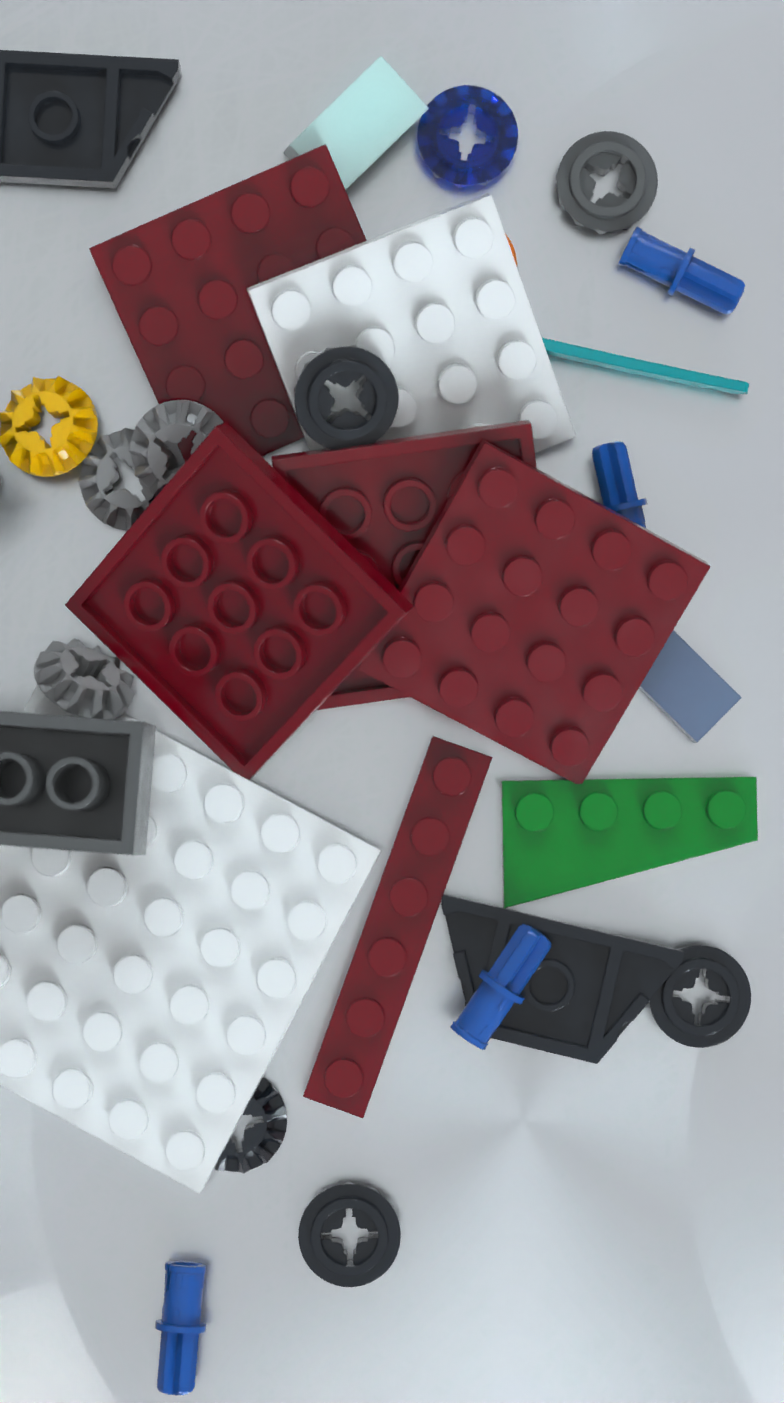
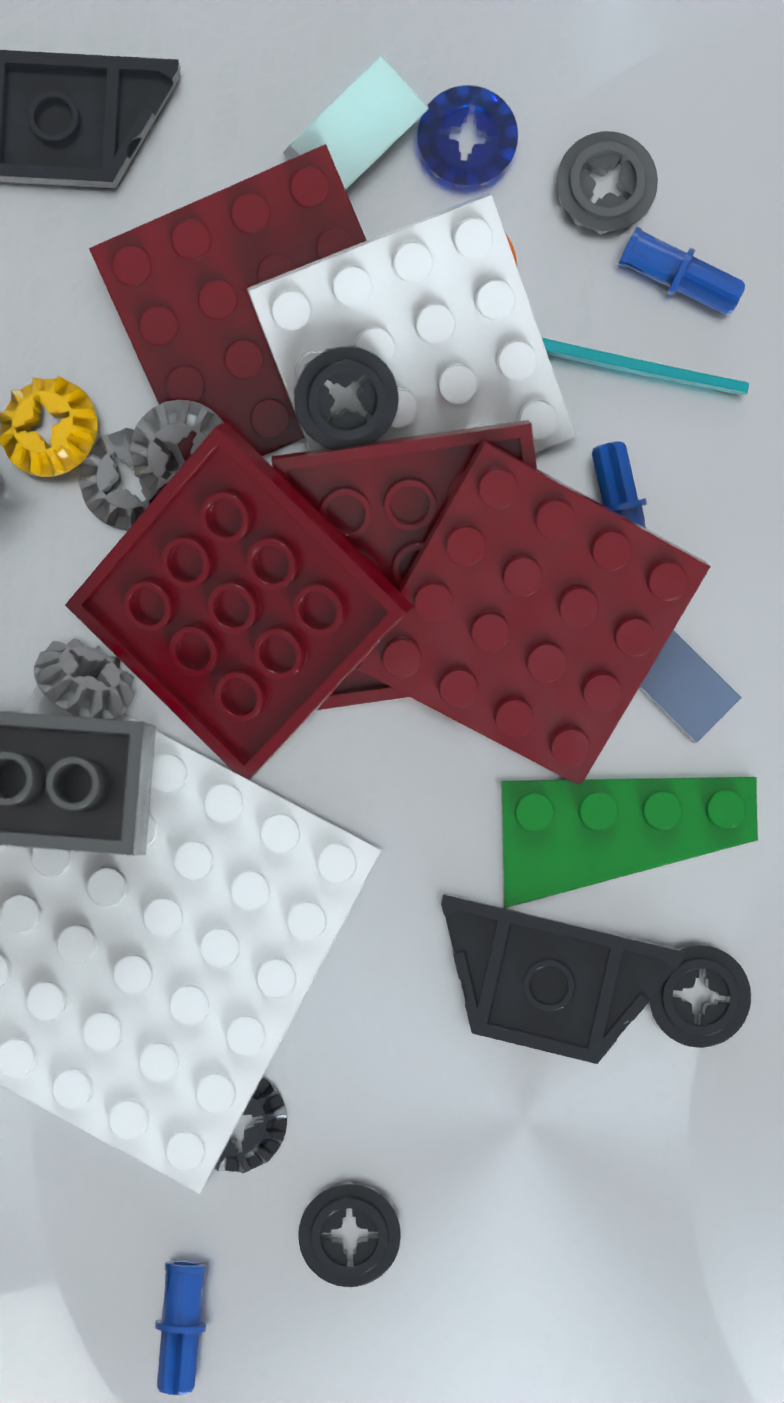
(397, 927): dark red plate -> none
(502, 986): blue axle -> none

